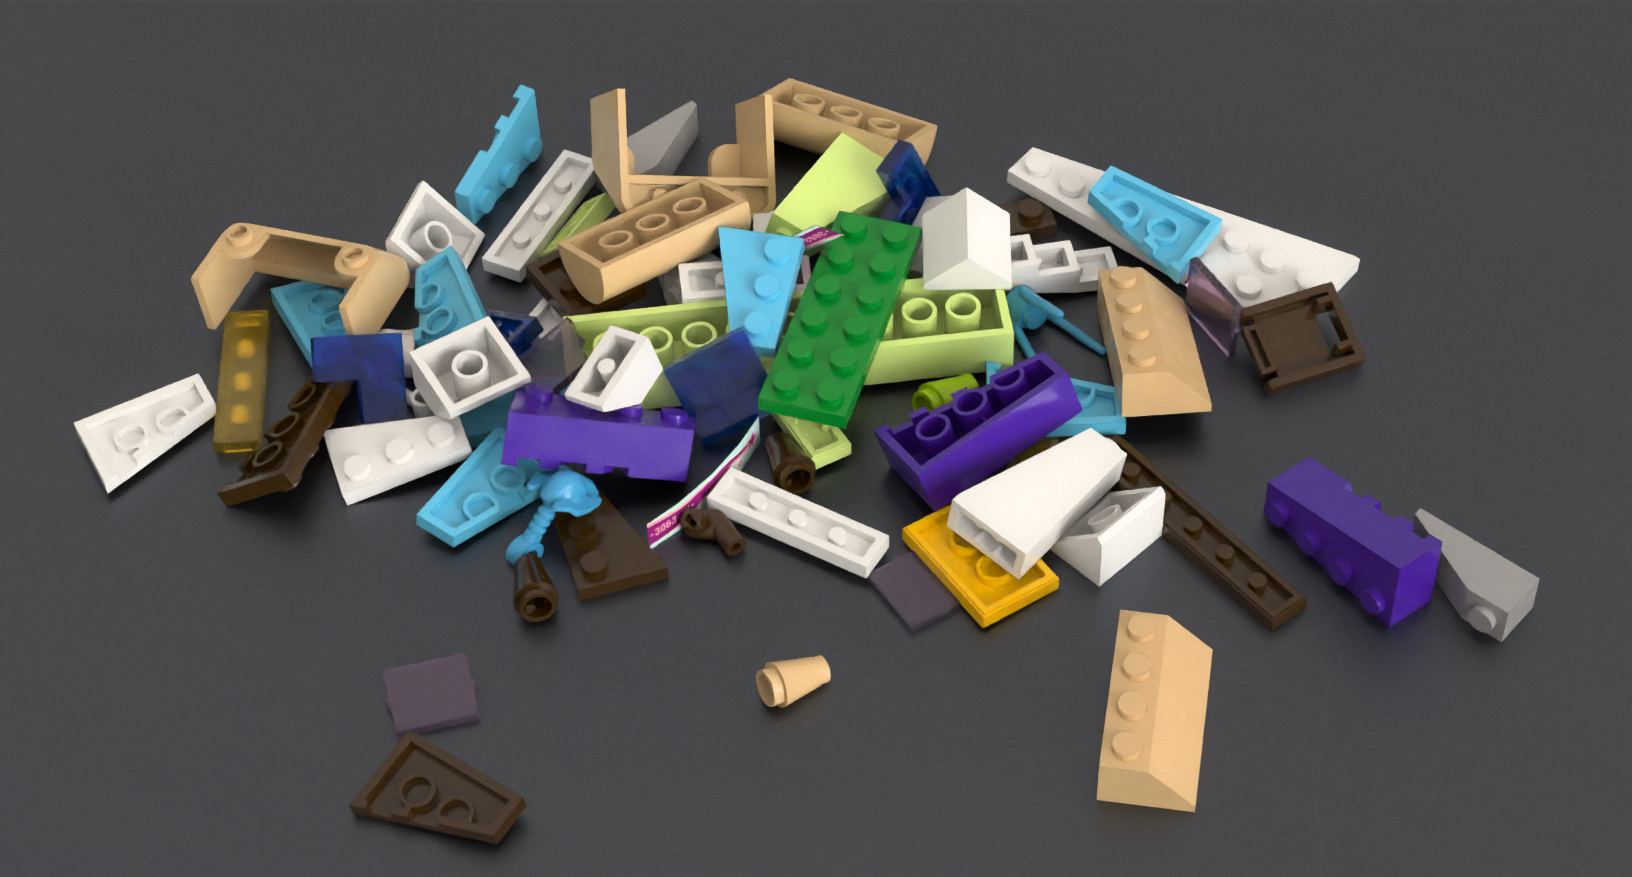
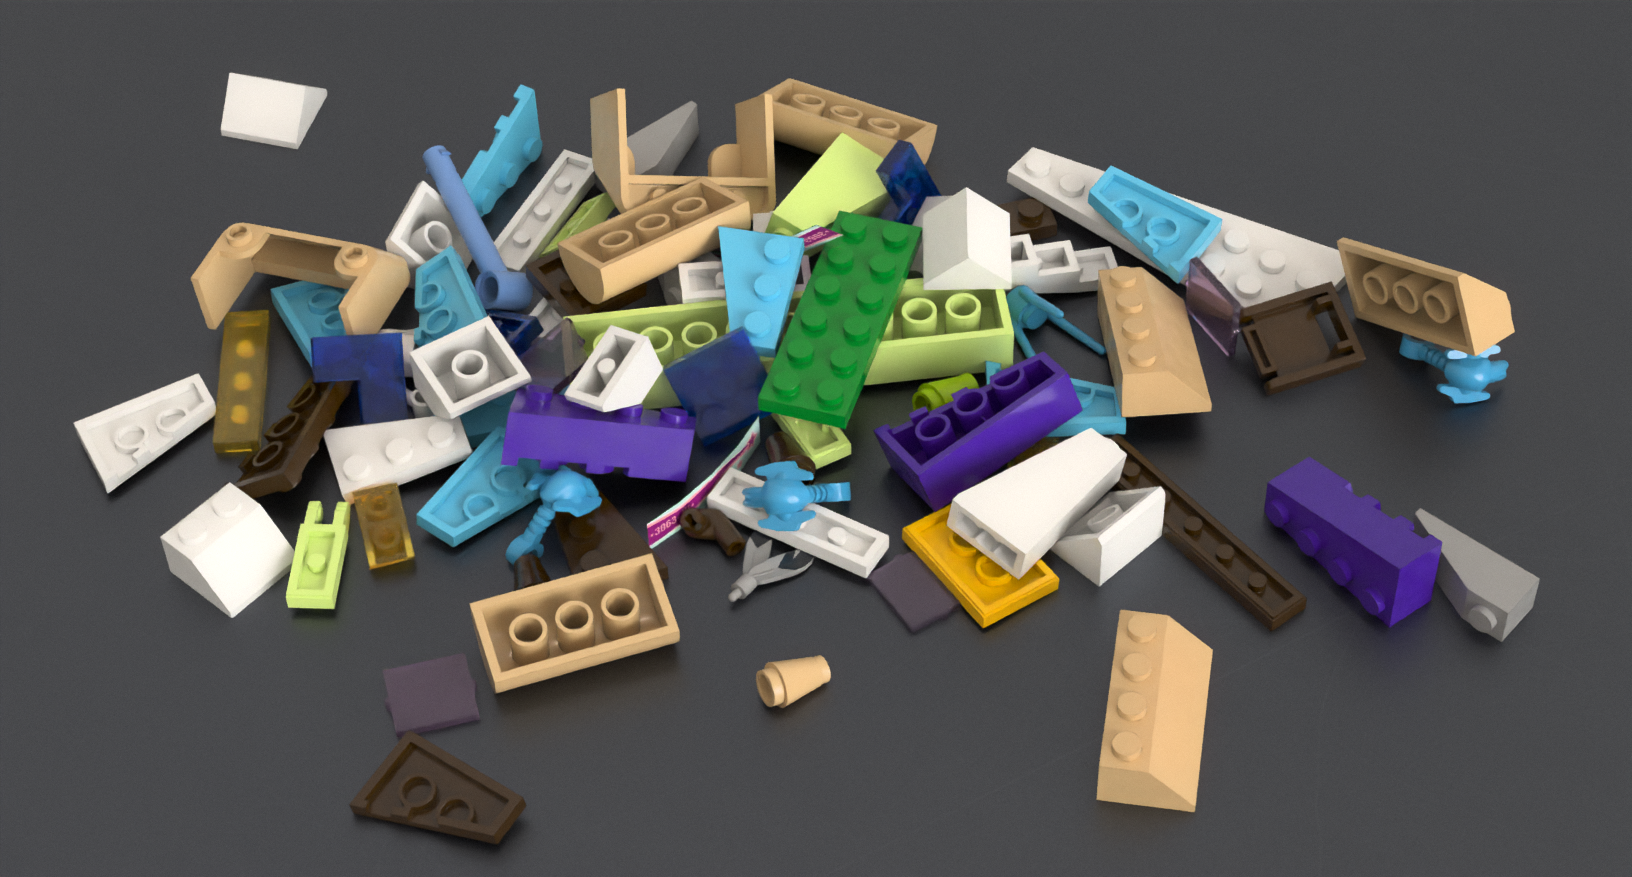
(228, 550): none -> white slope
(269, 110): none -> white slope
(318, 558): none -> yellowish green hinge
(383, 525): none -> clear yellow slope
(494, 285): none -> medium blue piece
(573, 623): none -> tan brick
(761, 569): none -> light grey piece
(786, 496): none -> dark azure piece
(1424, 299): none -> tan slope
(1464, 372): none -> dark azure piece

